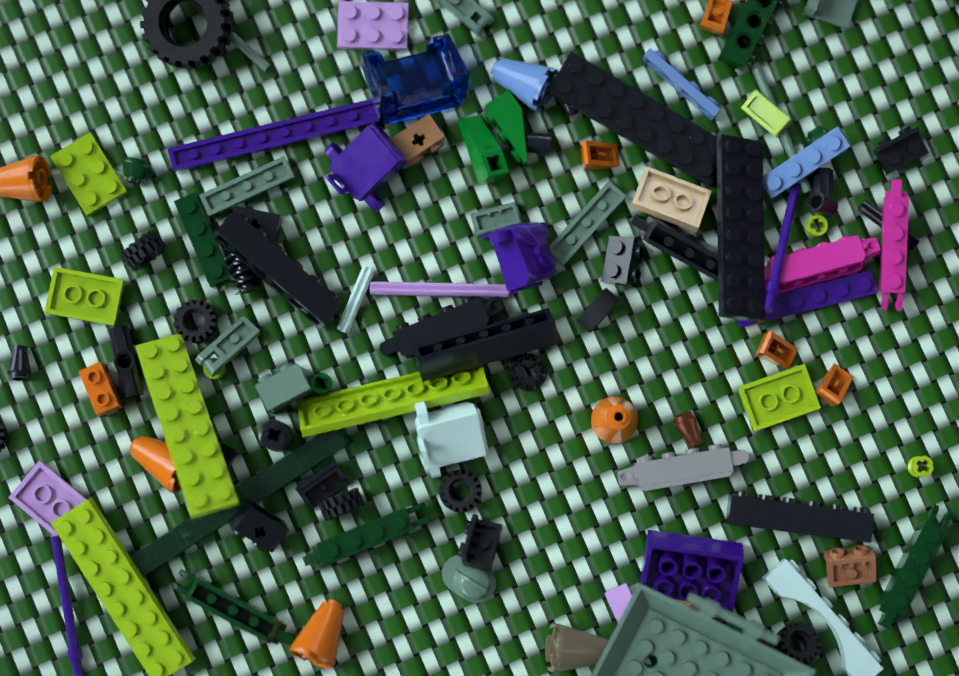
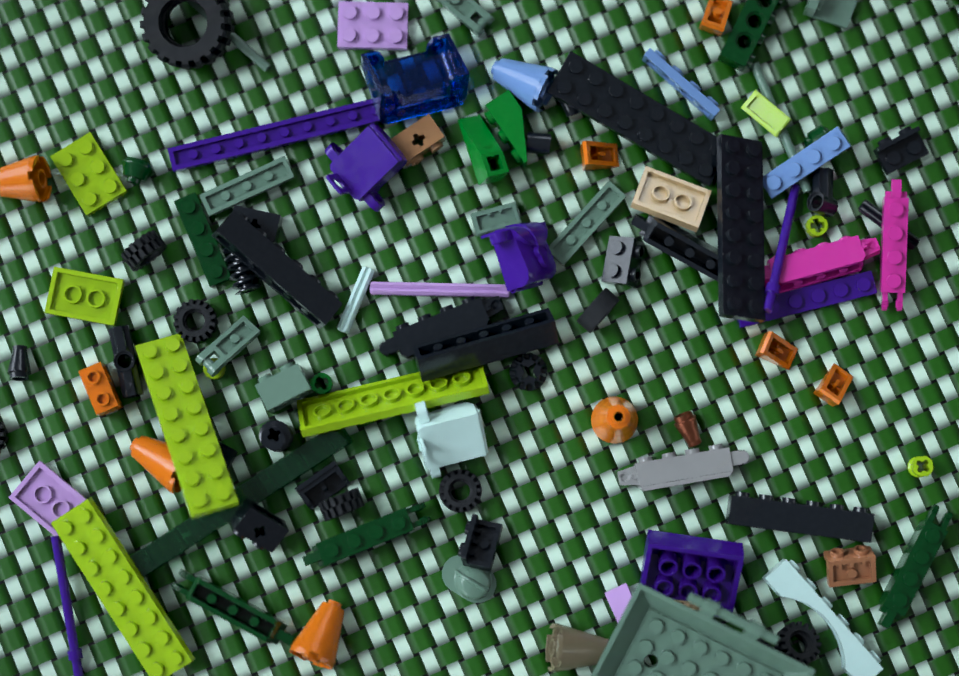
(778, 397): lime plate -> none

